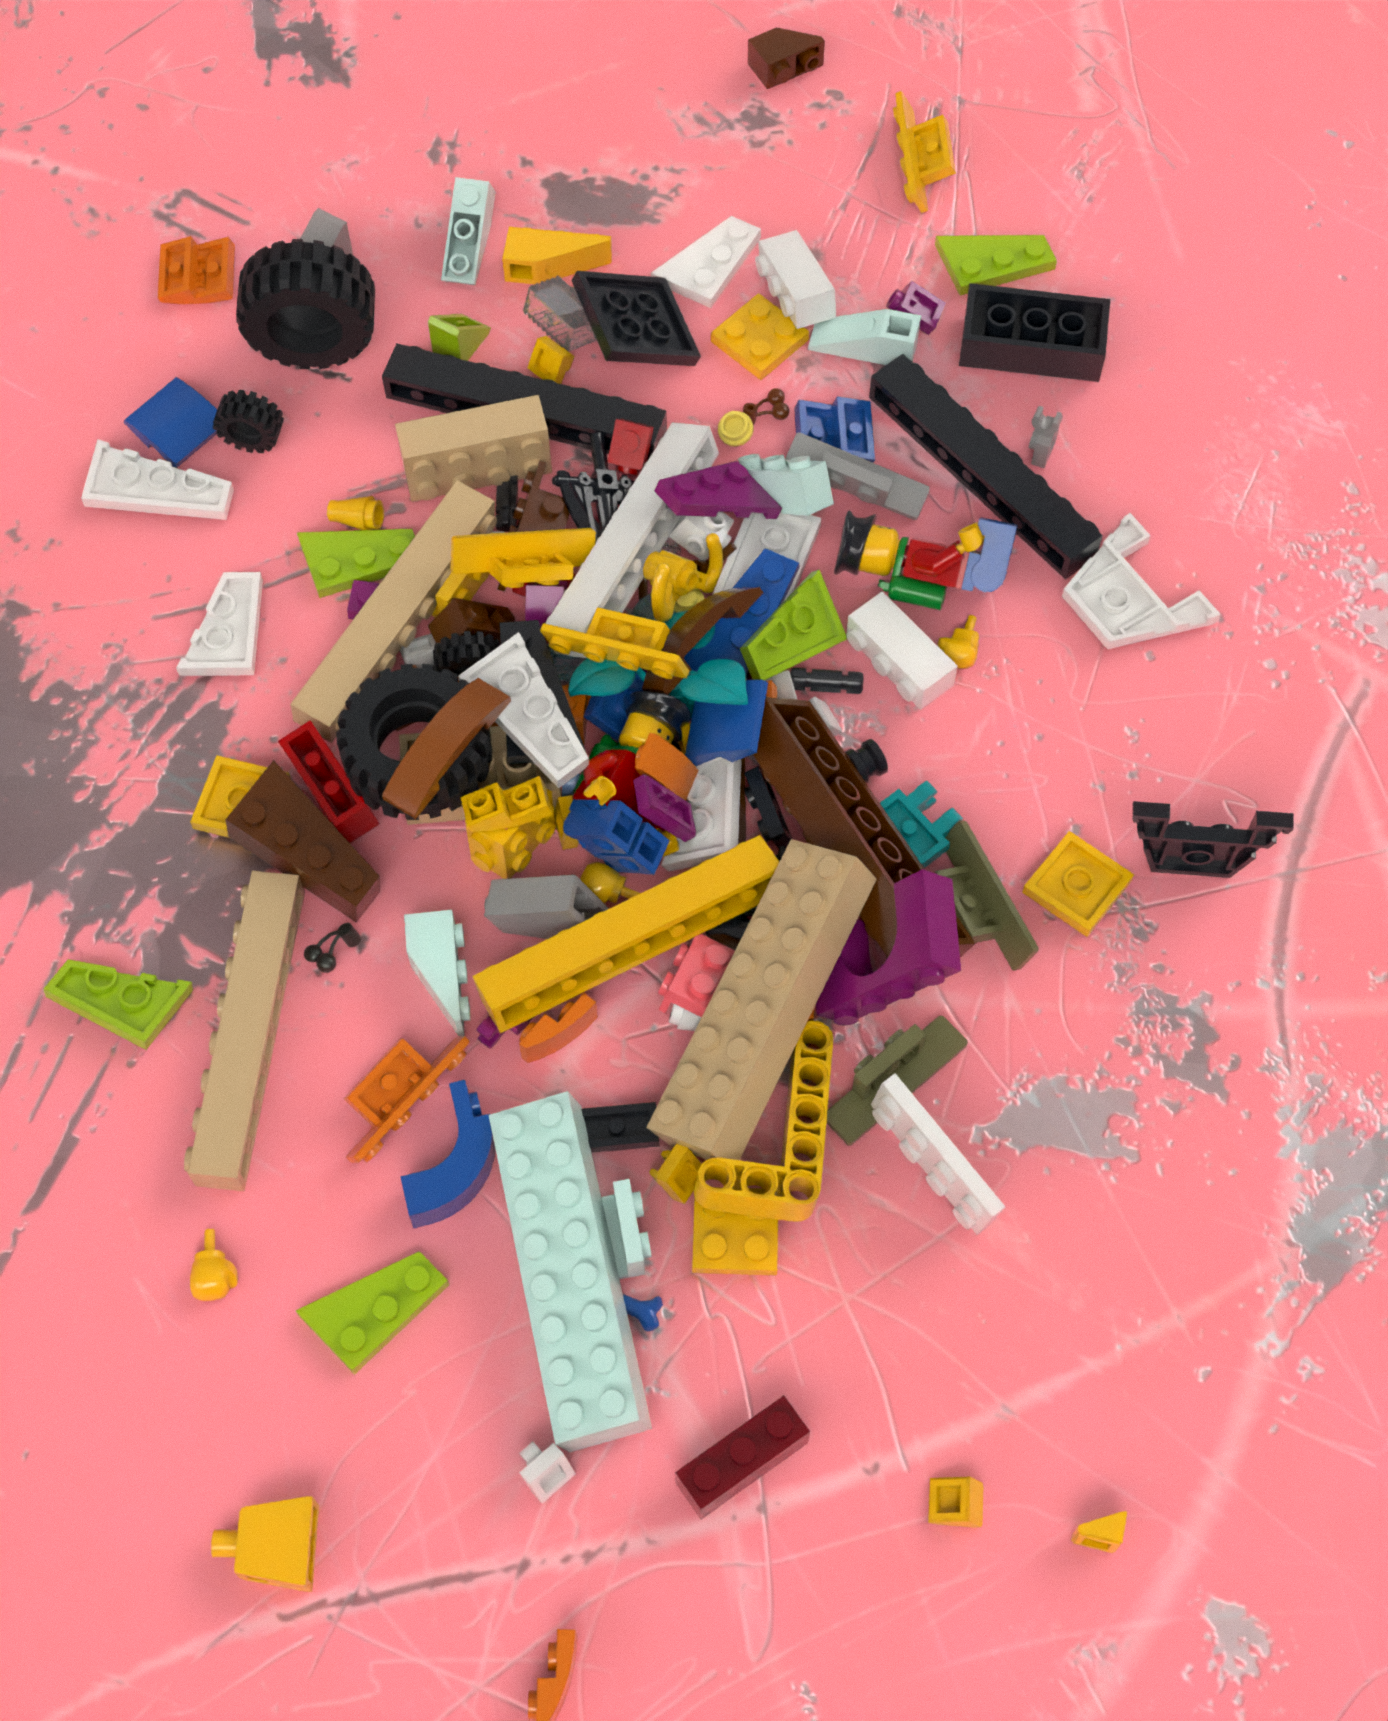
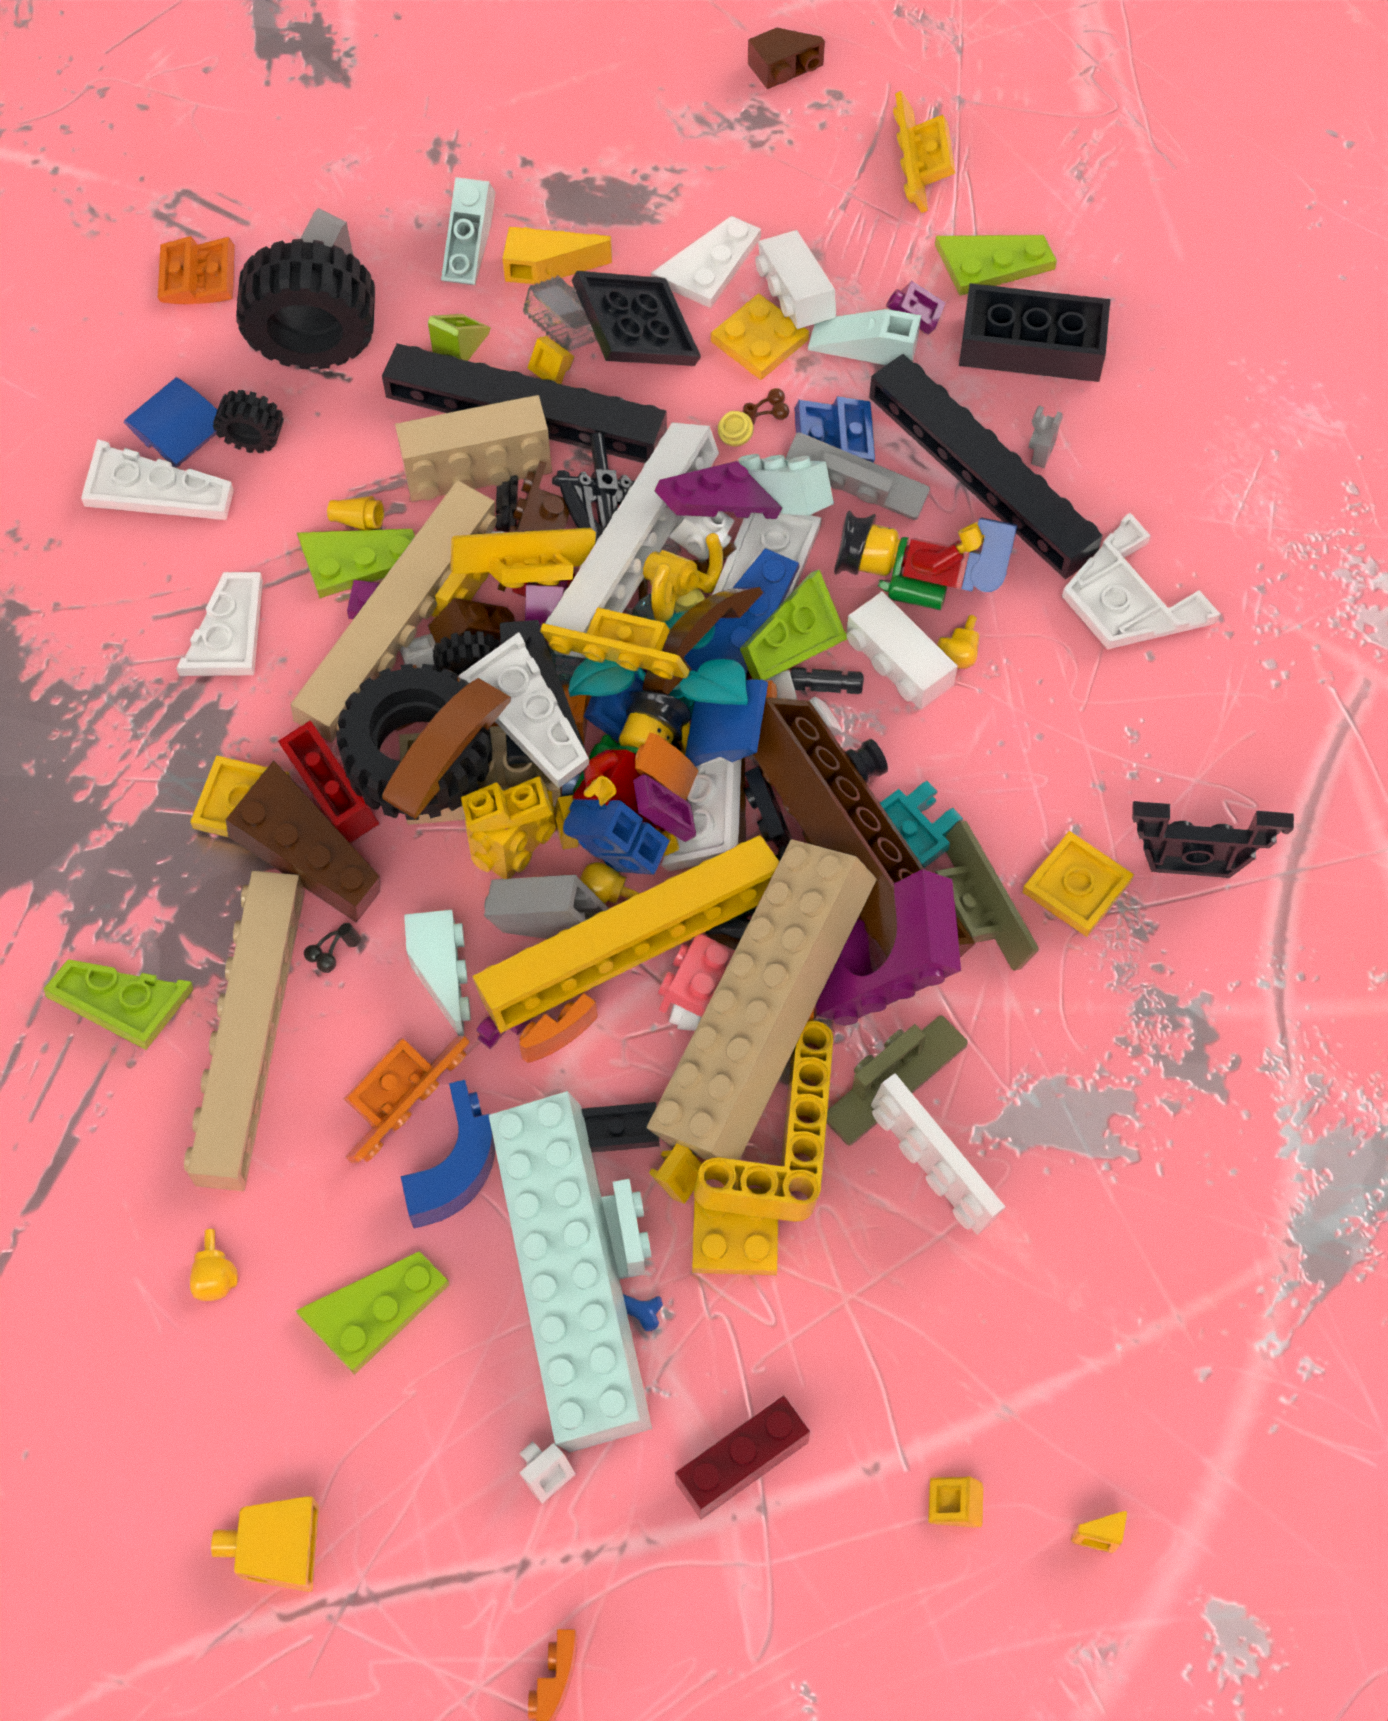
(630, 446): red bracket -> none

